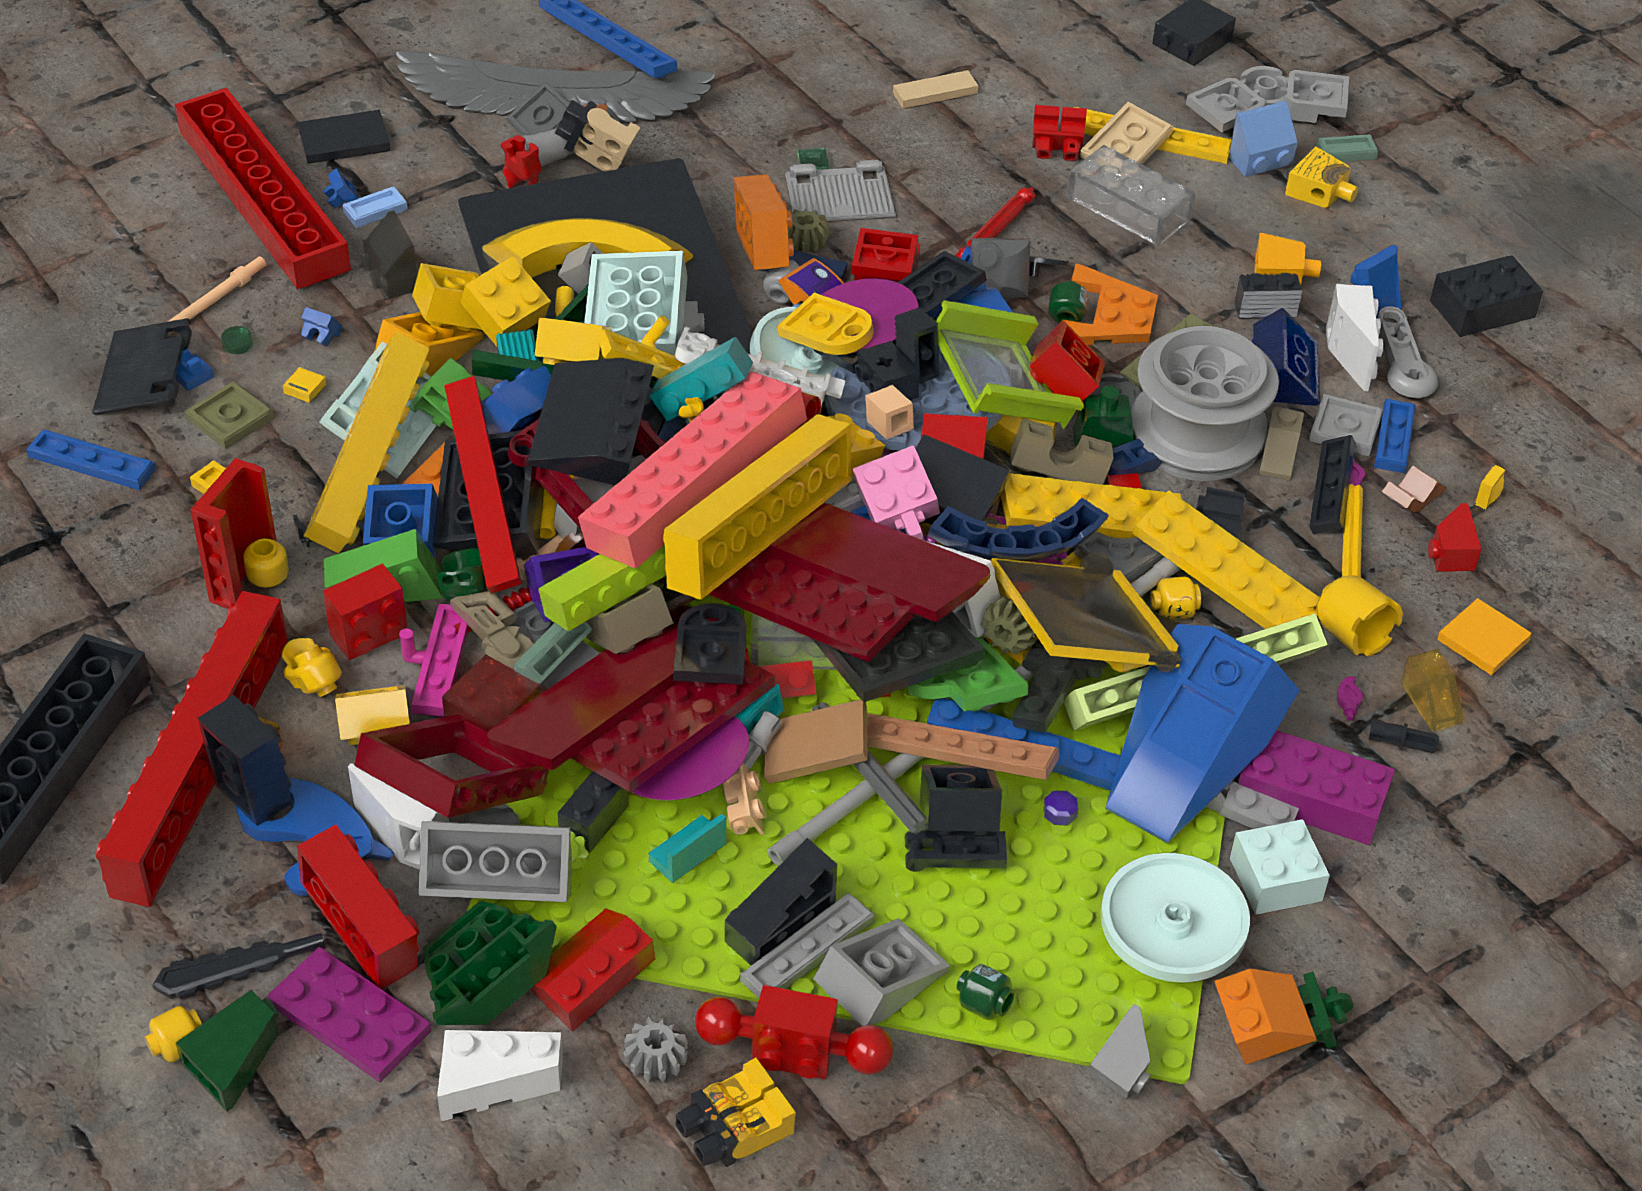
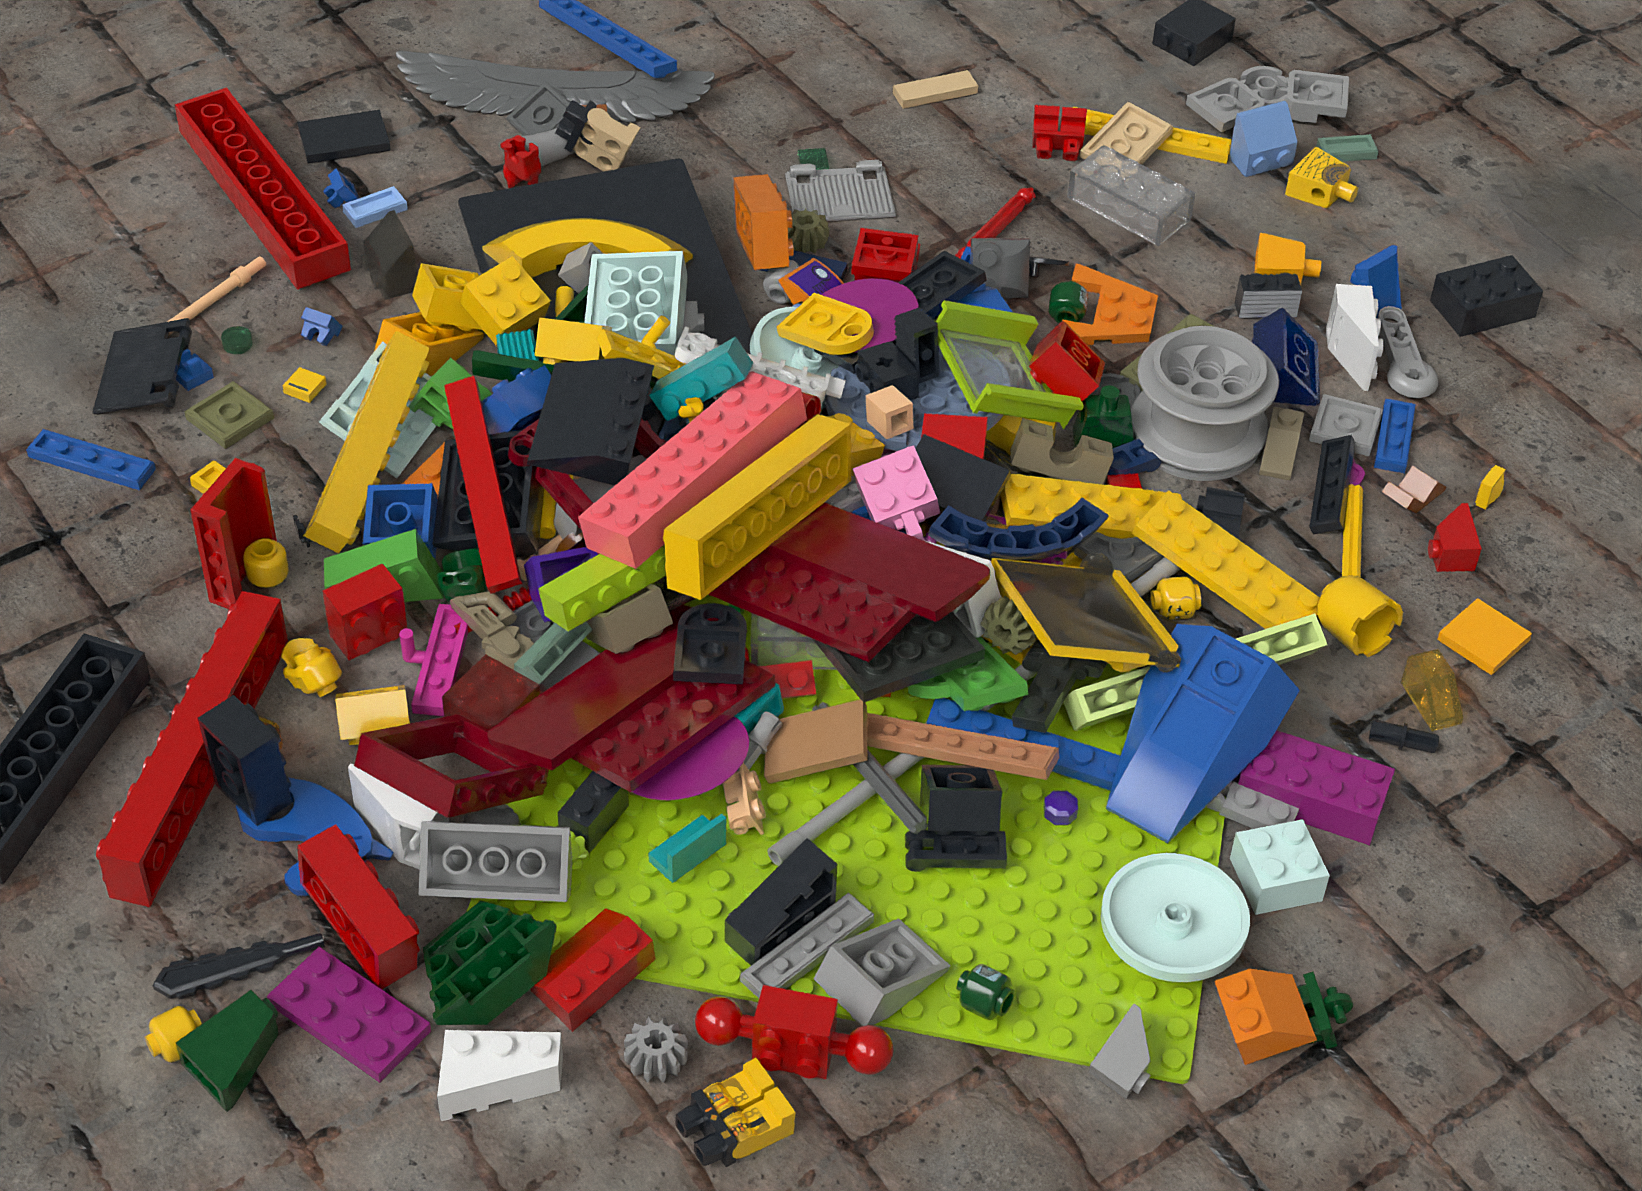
(1349, 697): magenta piece -> none

